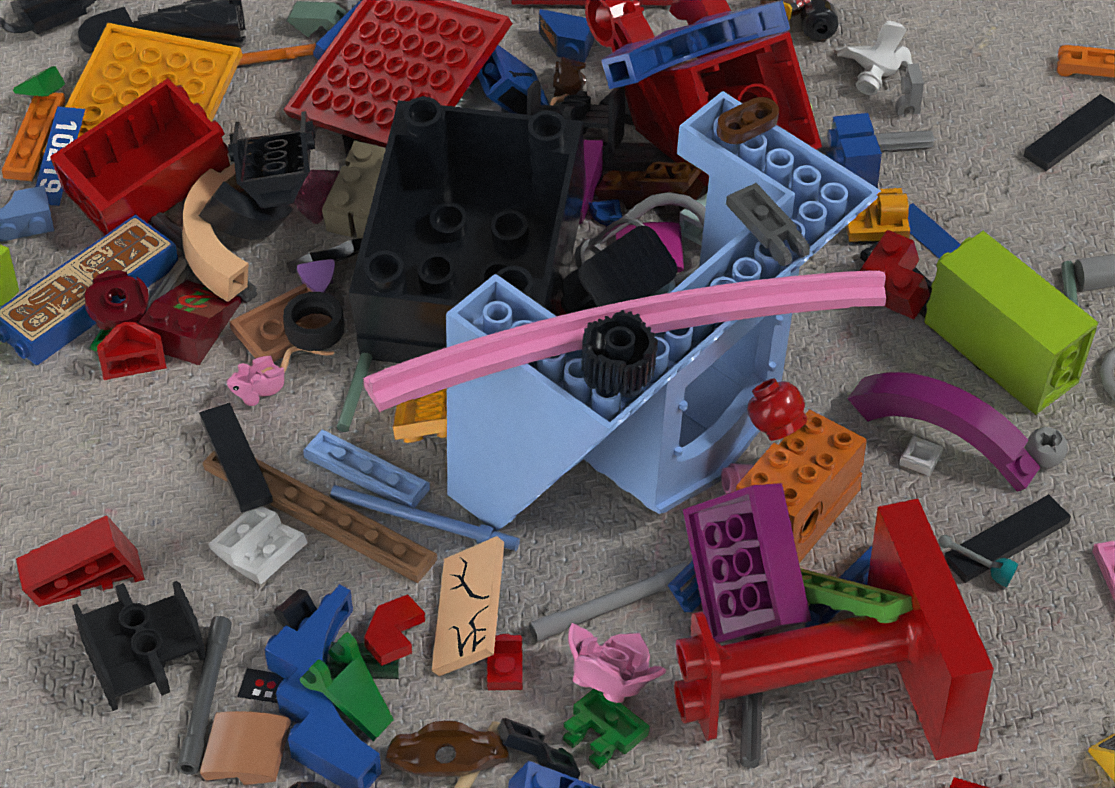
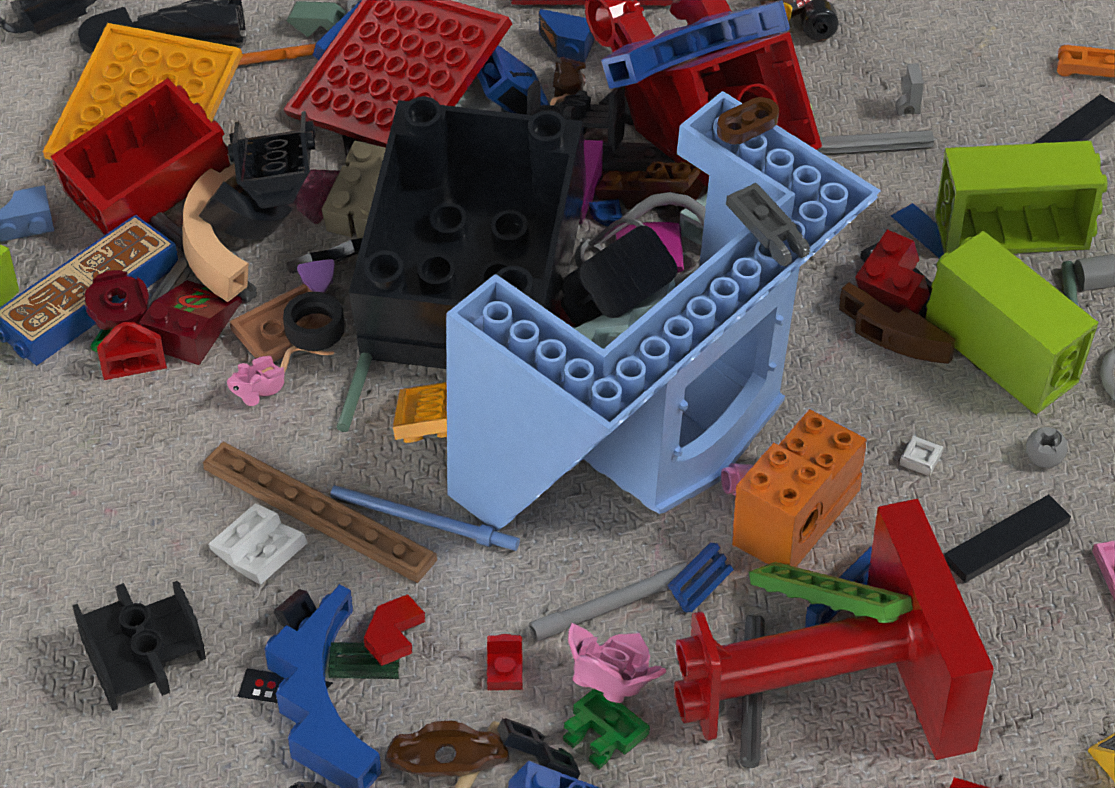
(32, 138): orange plate -> none
(41, 84): green slope -> none
(63, 131): blue sticker -> none
(79, 561): red wedge -> none
(193, 743): dark grey piece -> none
(236, 457): black tile -> none
(245, 747): nougat slope -> none
(352, 689): green flag -> none
(366, 469): light blue tile -> none
(468, 606): light nougat tile -> none
(619, 354): black brick -> none
(660, 312): bright pink piece -> none
(746, 563): magenta slope -> none
(777, 409): red piece -> none
(855, 146): blue piece -> none
(880, 59): white animal -> none
(886, 212): light orange plate -> none
(898, 332): none -> reddish brown slope
(952, 409): magenta arch -> none
(1001, 570): hinge -> none
(1021, 195): none -> lime container

